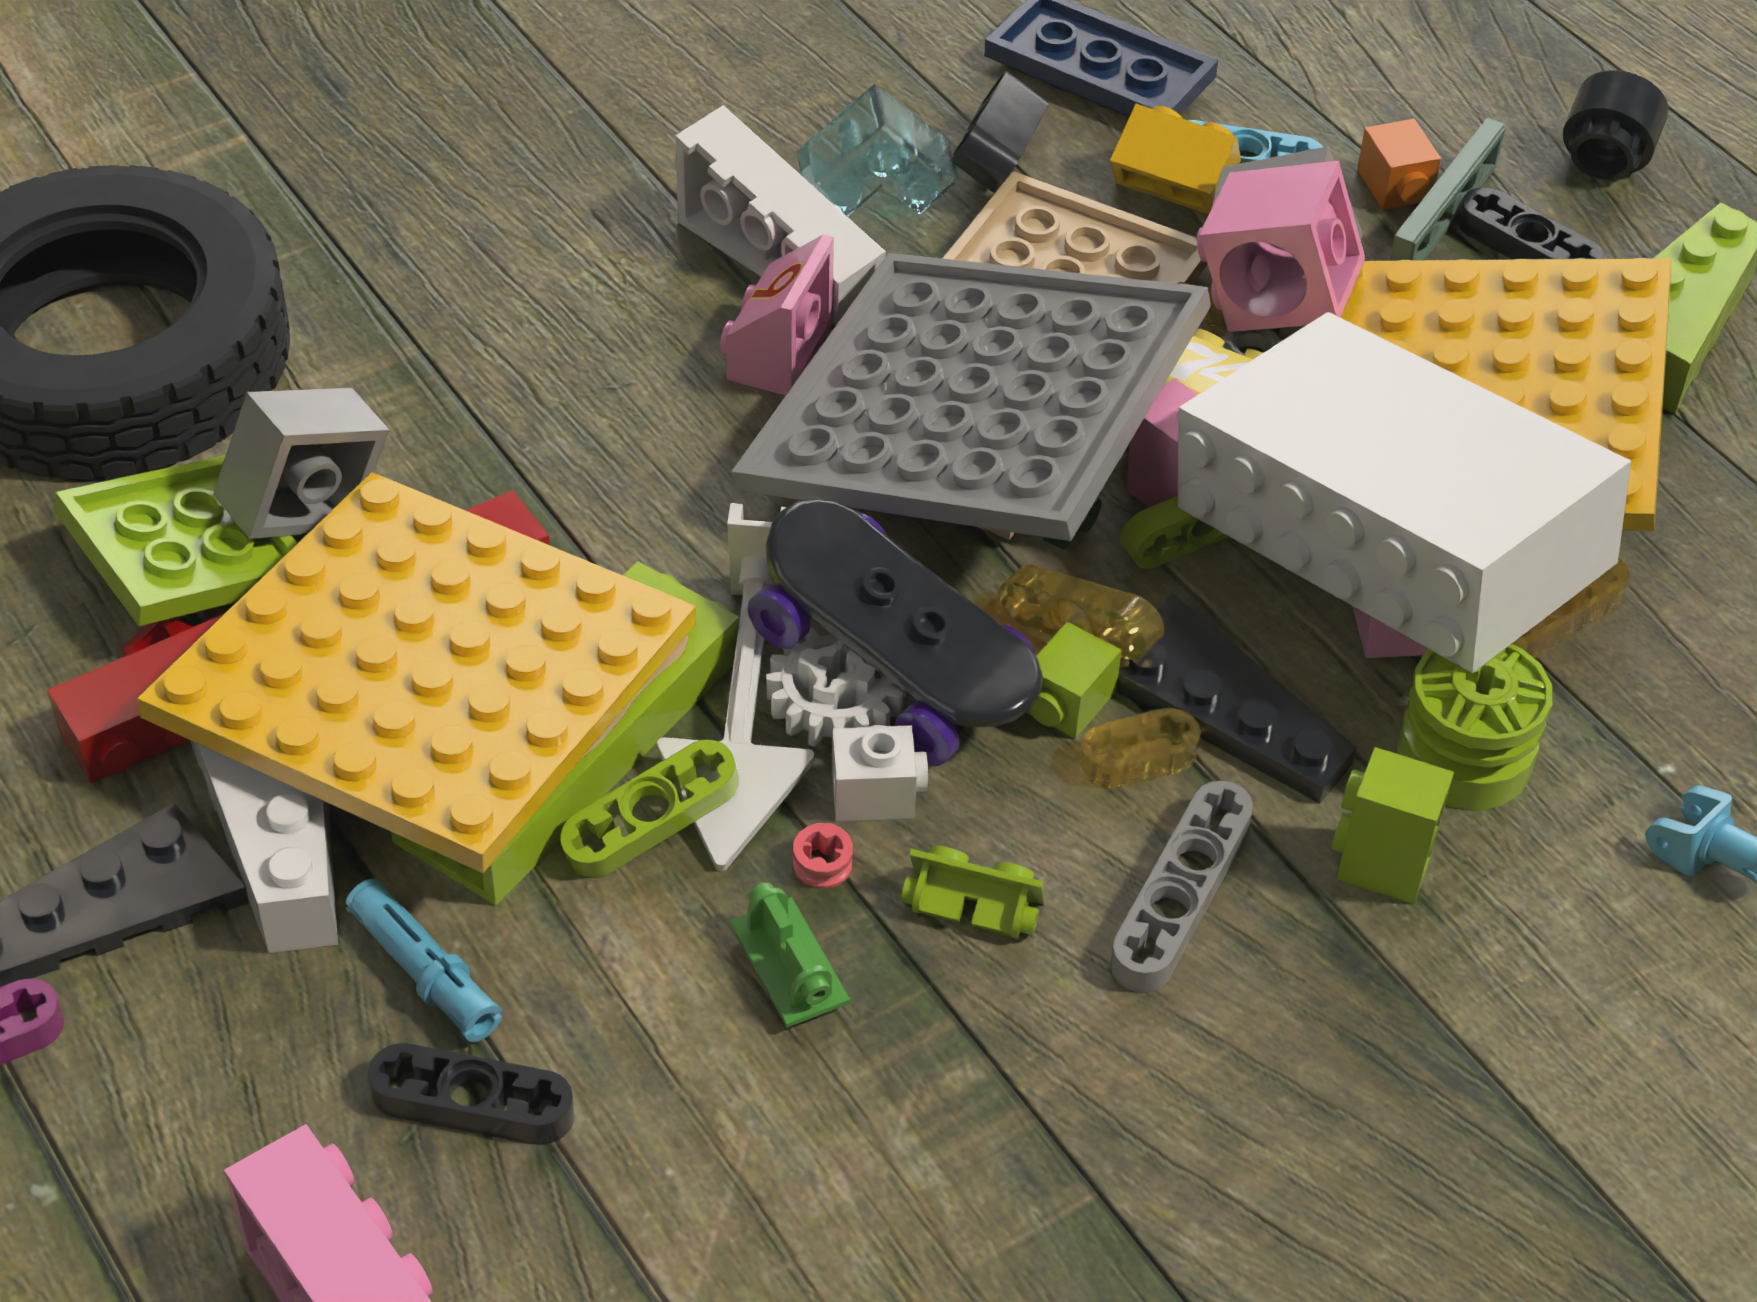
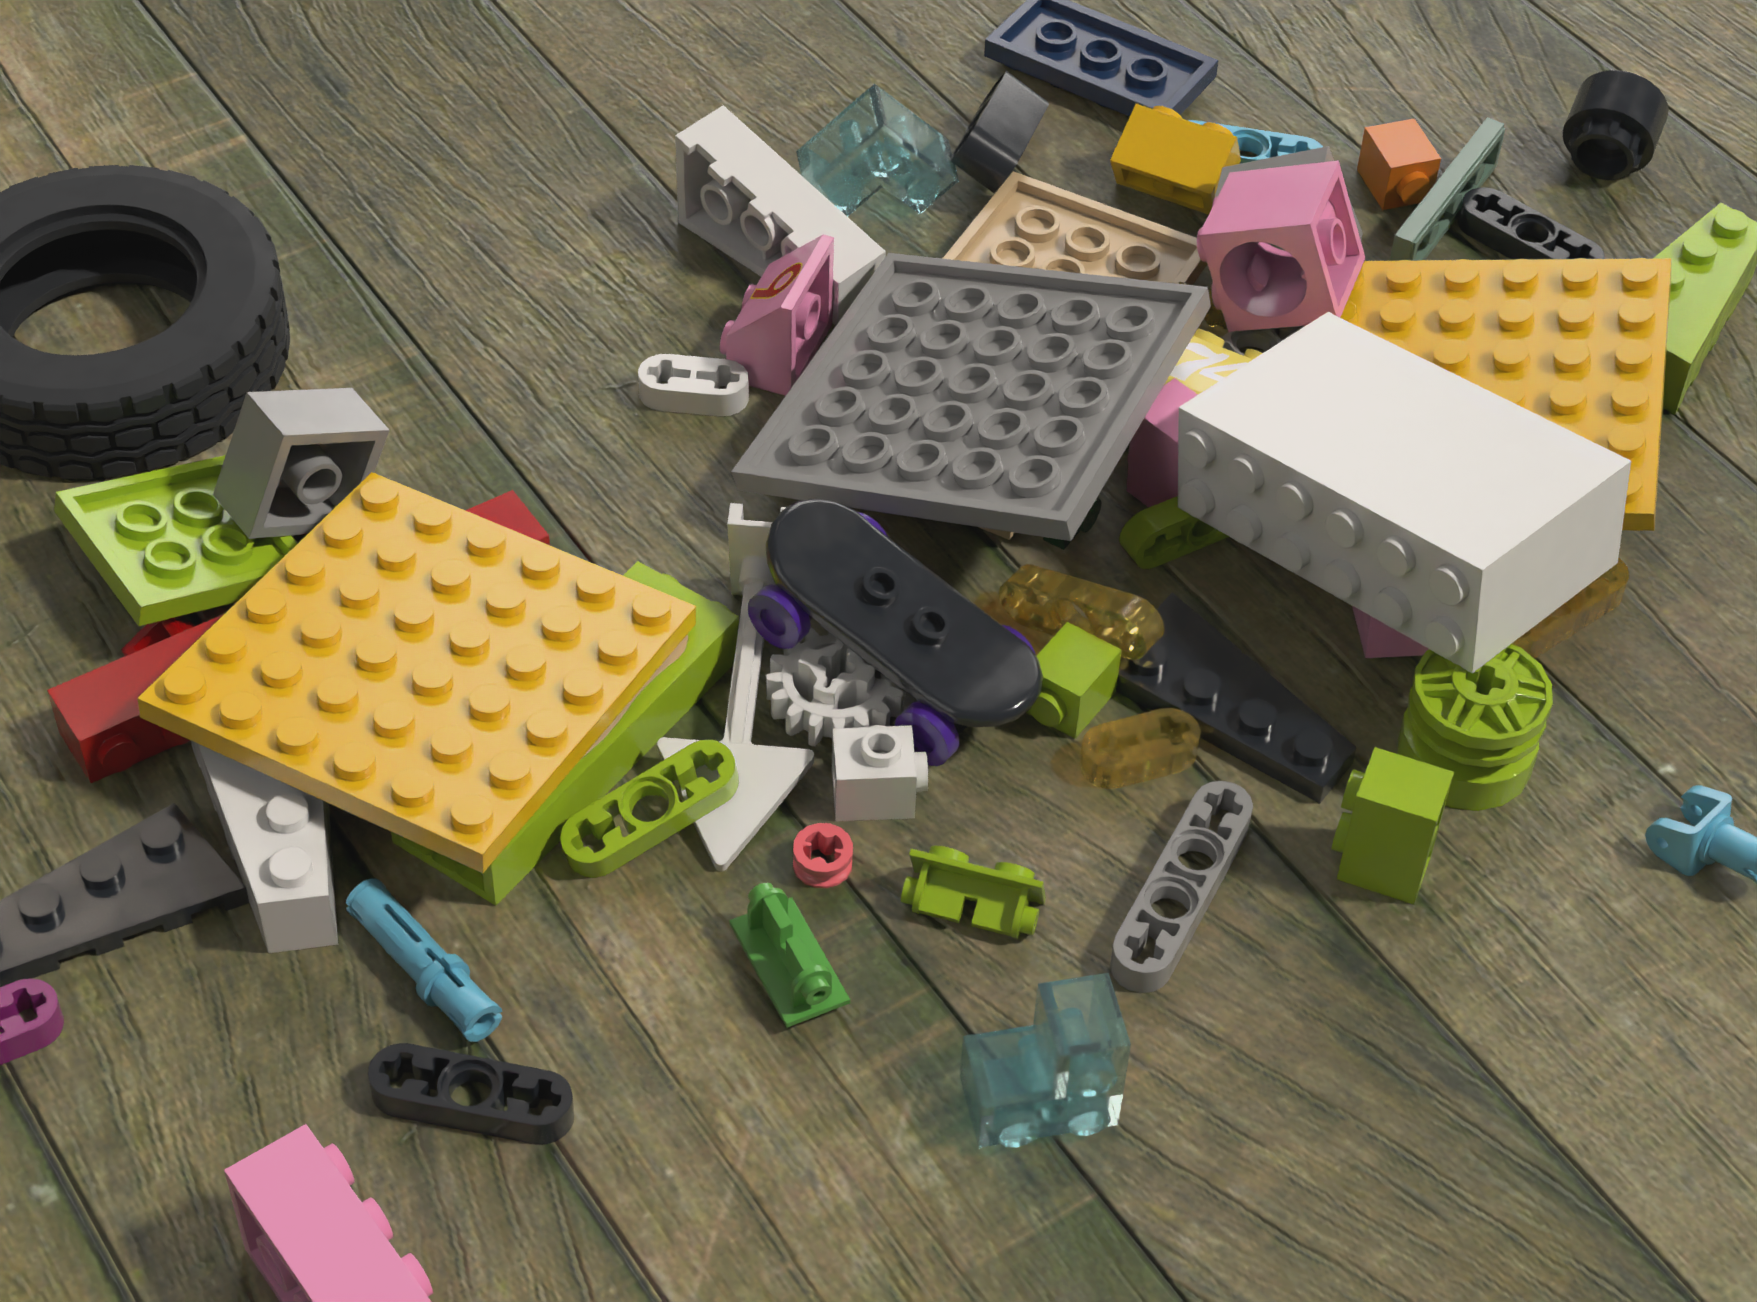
(693, 385): none -> white beam
(1050, 1075): none -> clear light blue brick

